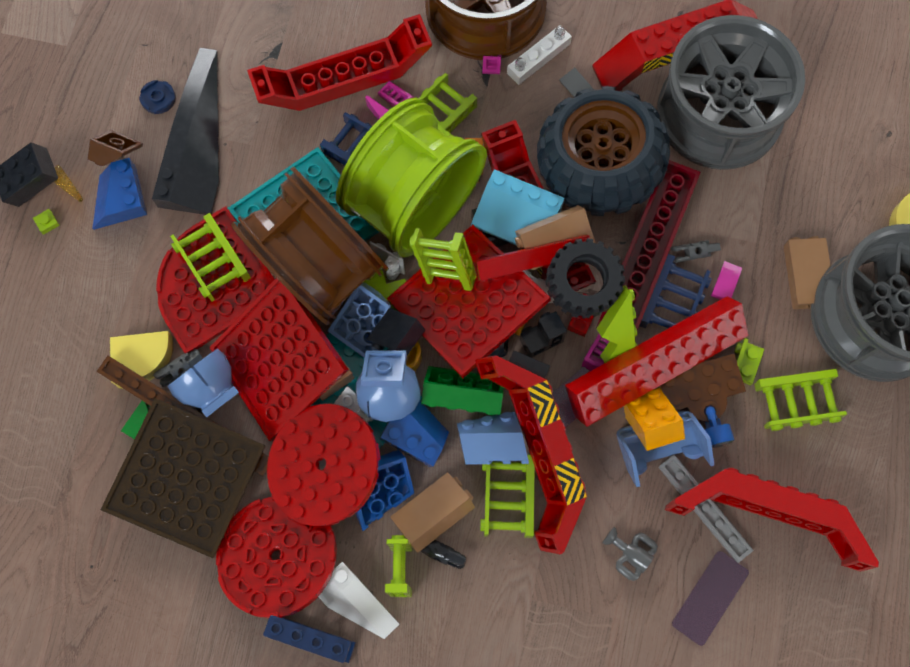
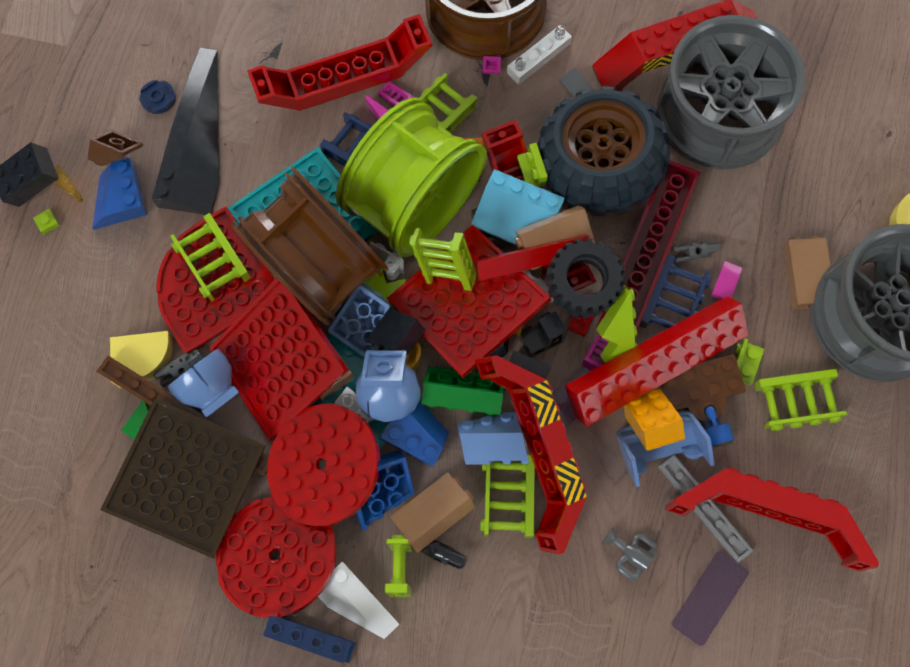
(532, 166): none -> lime bracket

